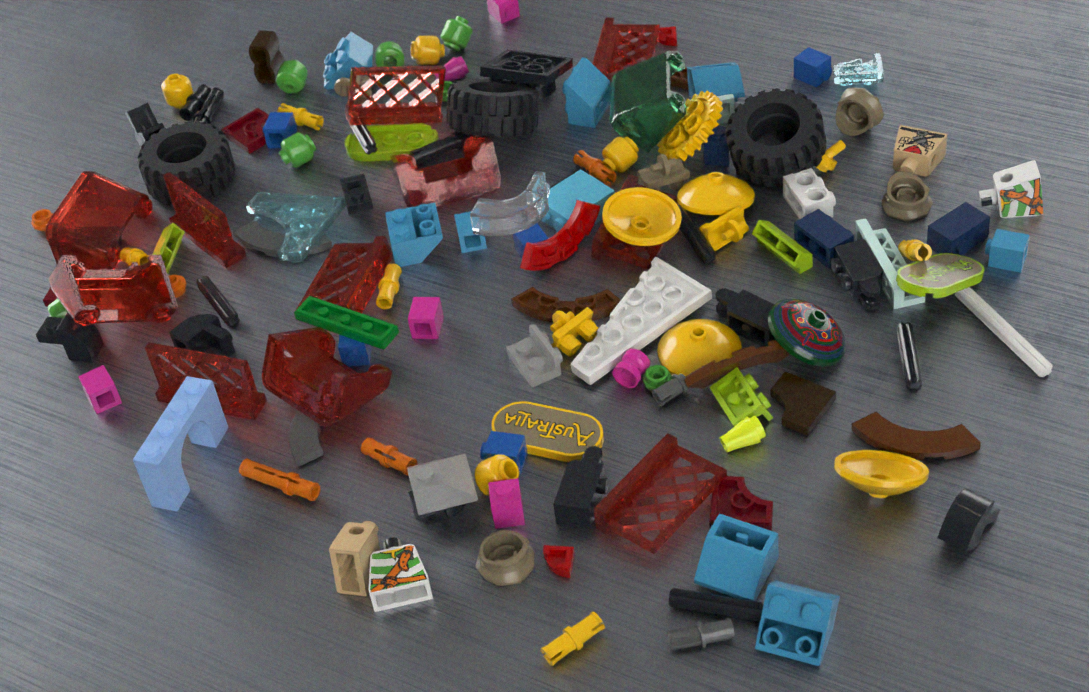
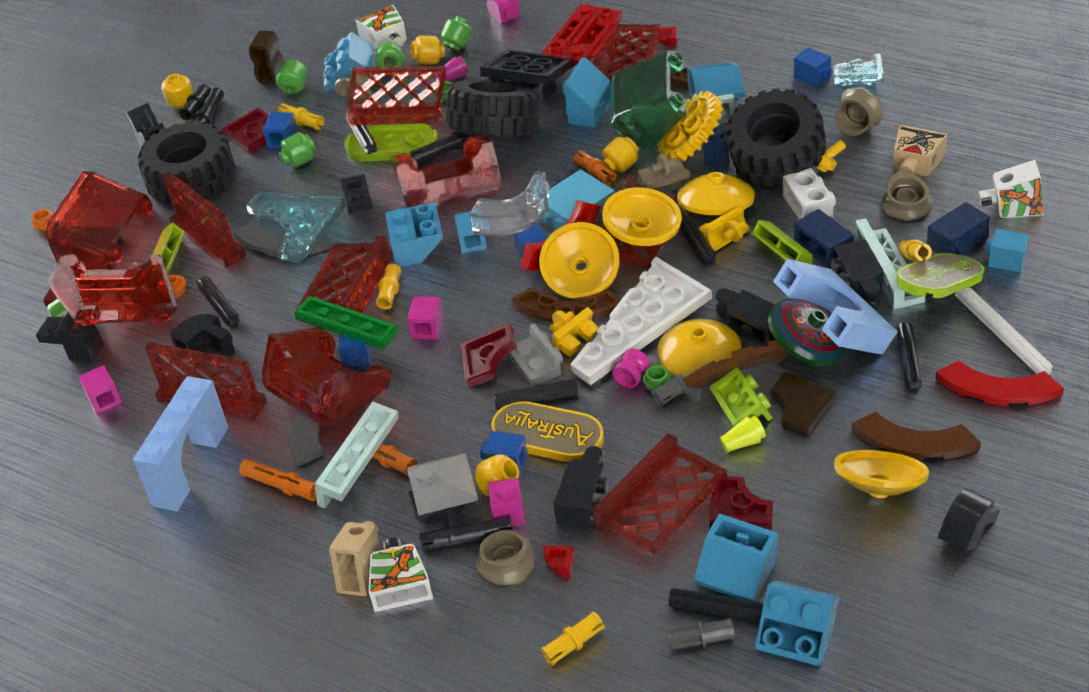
(133, 255): yellow pin -> none
(355, 453): none -> light aqua fence
(382, 27): none -> white torso
(463, 533): none -> black pin
(485, 352): none -> dark red tile
(537, 393): none -> black axle
(576, 245): none -> yellow dish
(584, 33): none -> red piece
(852, 319): none -> light blue arch
(999, 390): none -> red tile

